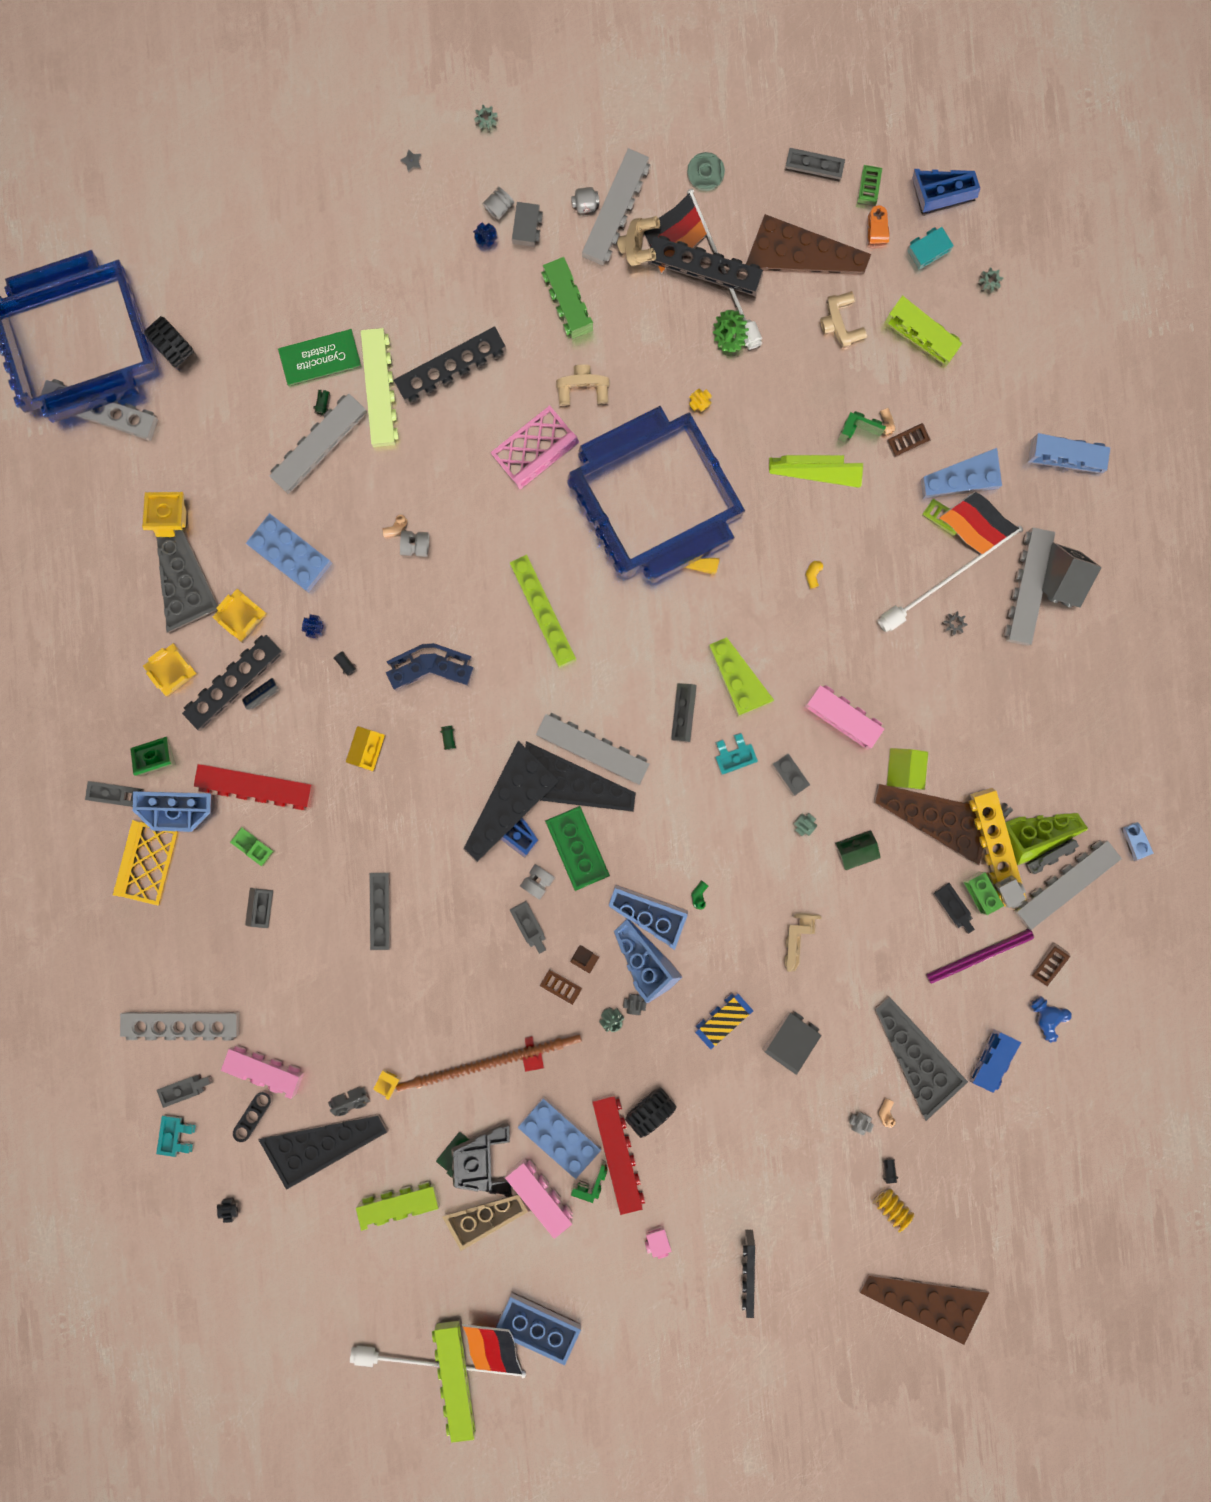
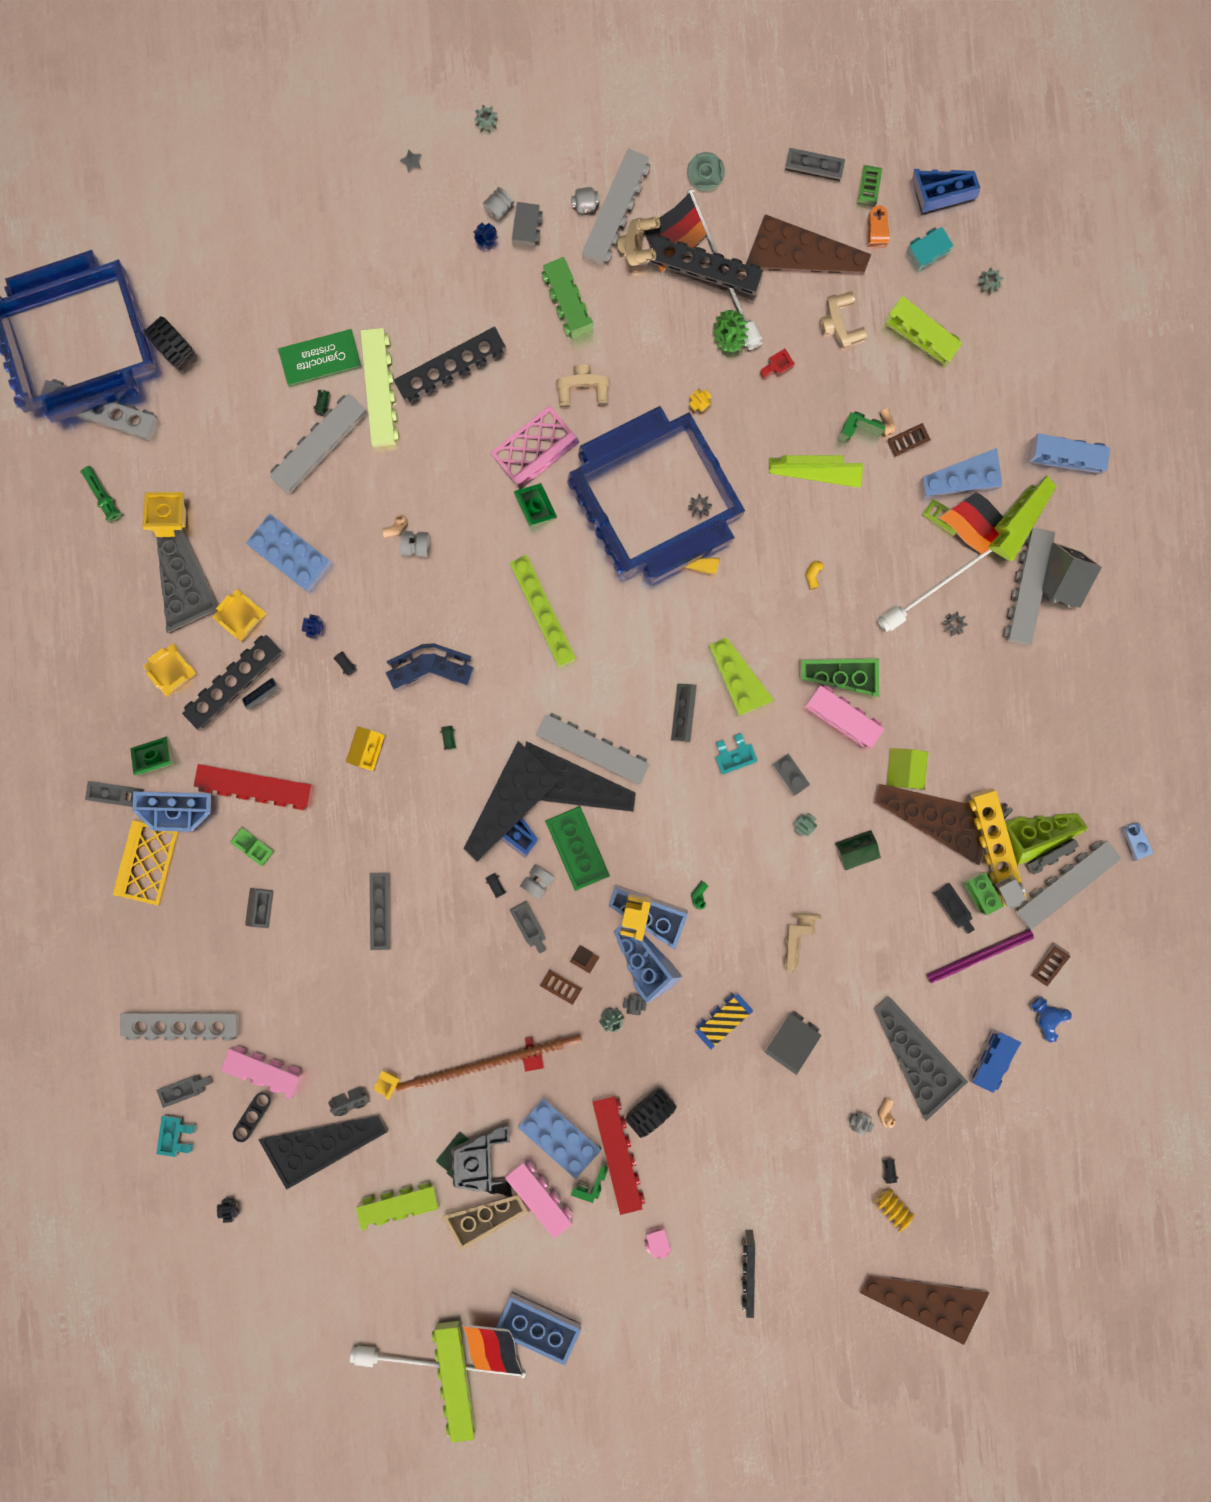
(106, 501): none -> green pin
(495, 885): none -> black pin
(535, 505): none -> green slope
(636, 916): none -> yellow panel
(696, 510): none -> dark grey gear
(779, 362): none -> red plate
(844, 673): none -> bright green wedge
(1021, 519): none -> lime wedge

